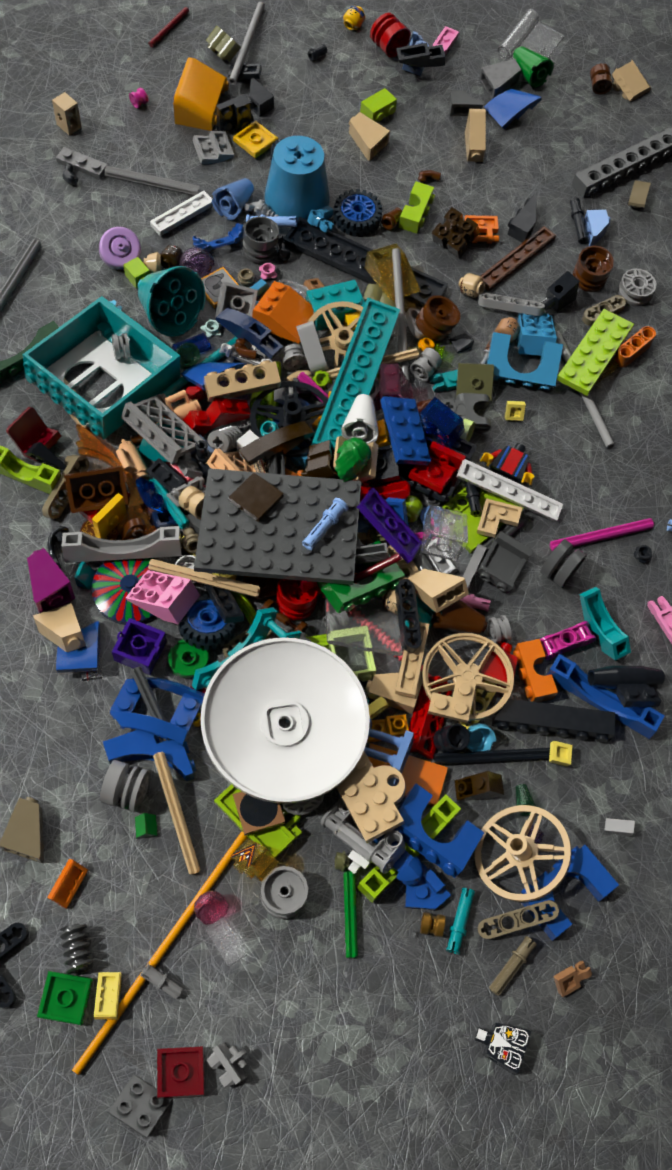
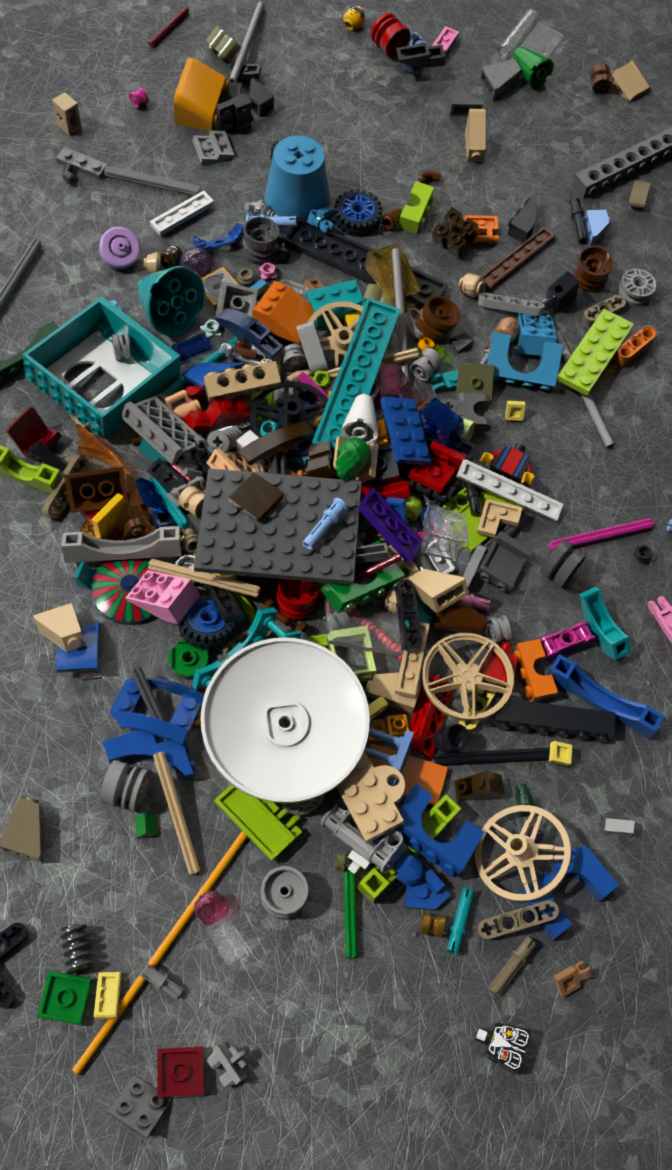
(48, 582): magenta slope -> none
(55, 535): black piece -> none
(67, 883): orange plate -> none
(132, 460): light nougat piece -> none
(135, 271): lime brick -> none
(139, 646): dark purple brick -> none
(188, 354): clear green wheel -> none
(231, 198): medium blue cone -> none
(253, 860): clear yellow brick -> none
(255, 139): yellow plate -> none
(257, 814): black tile -> none
(314, 53): black pin -> none
(368, 135): tan slope -> none
(379, 105): lime piece -> none
(457, 706): tan plate -> none
(481, 737): medium azure hair -> none
(511, 105): blue slope -> none
(632, 683): black plate -> none

